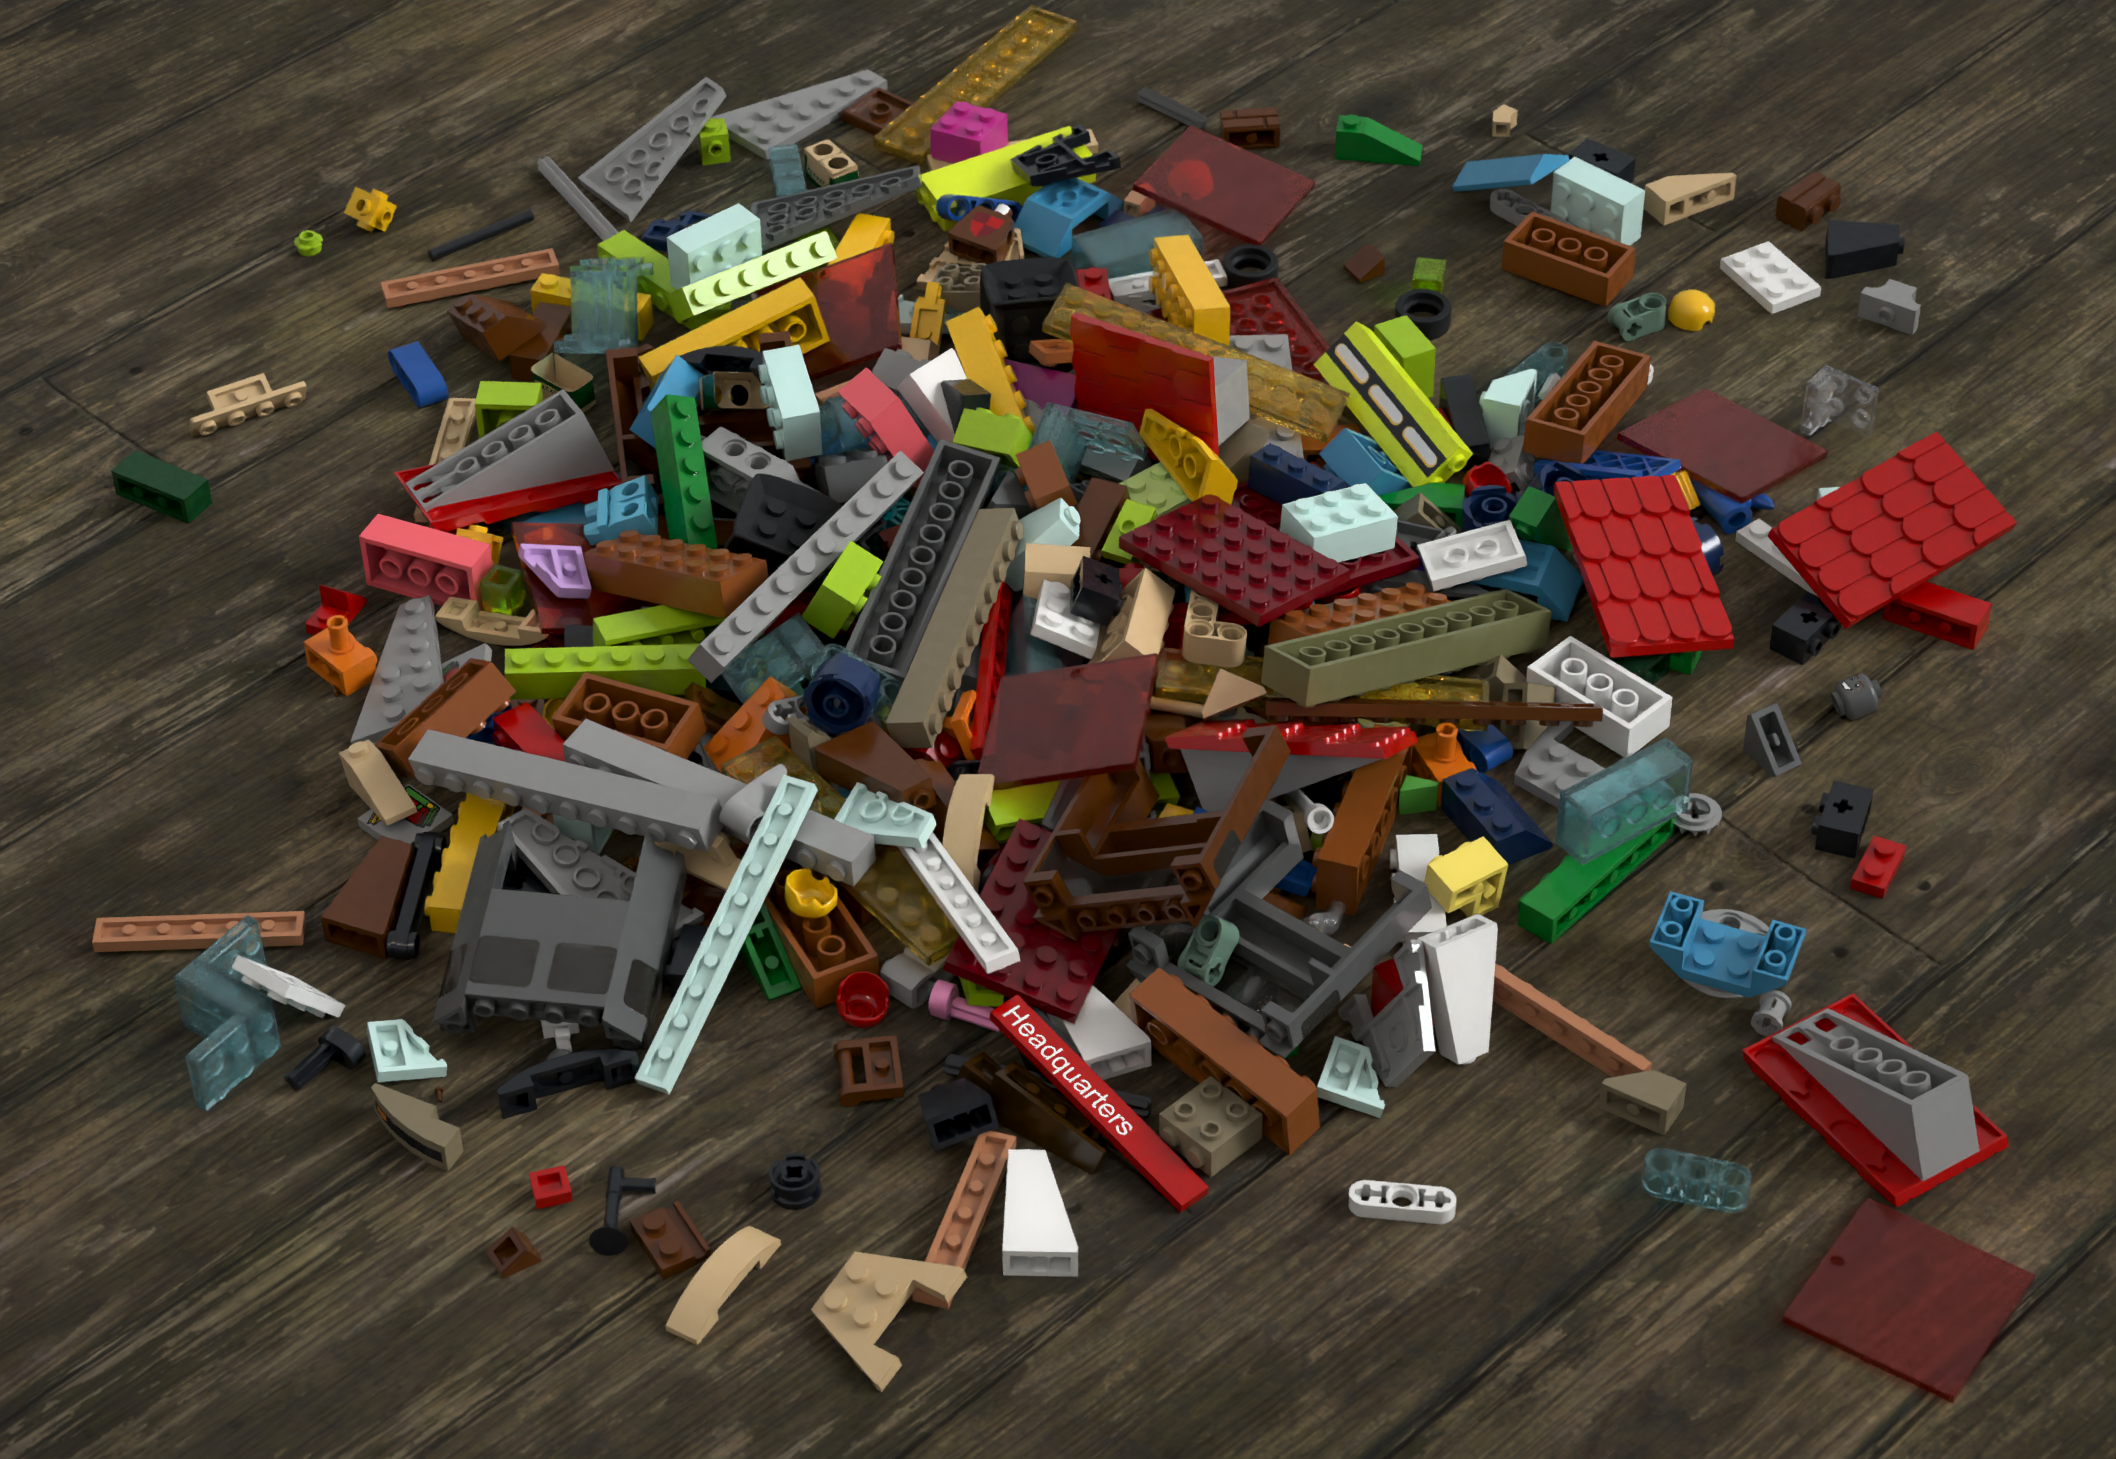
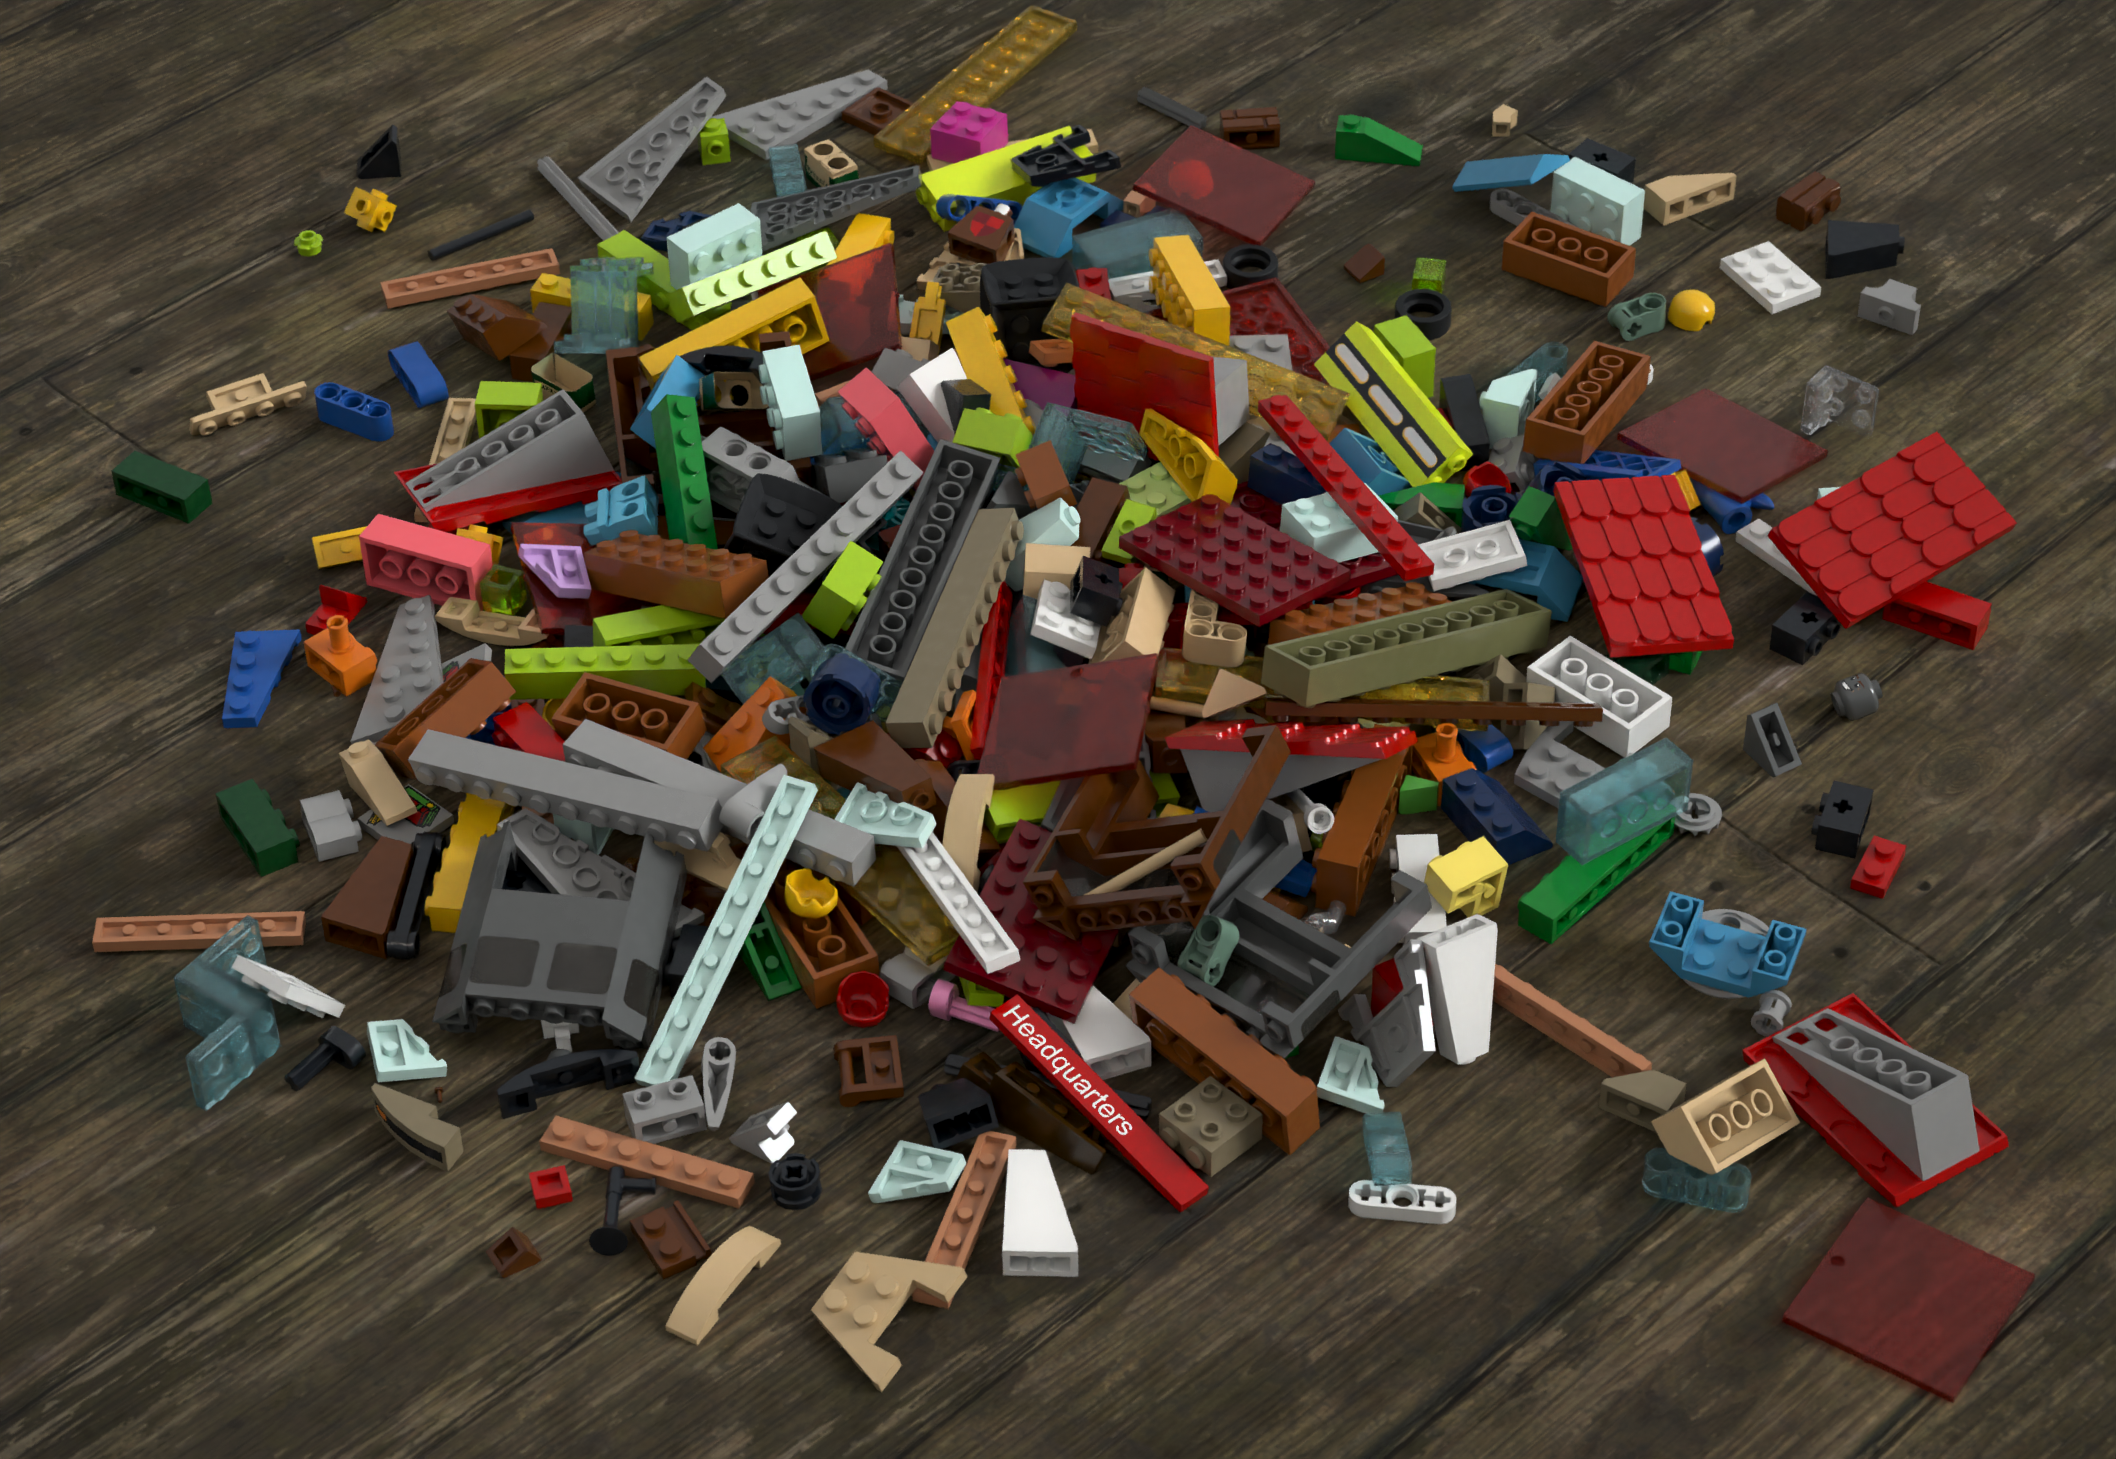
(254, 672): none -> blue wing
(258, 827): none -> dark green brick
(330, 825): none -> light grey brick
(338, 548): none -> yellow plate
(354, 411): none -> blue beam
(382, 158): none -> black slope
(647, 1160): none -> nougat plate
(665, 1110): none -> light grey brick
(717, 1078): none -> light grey piece
(766, 1133): none -> light grey slope
(916, 1172): none -> light aqua wing
(1152, 863): none -> tan bar
(1346, 488): none -> red plate
(1387, 1148): none -> clear light blue beam
(1727, 1120): none -> tan slope

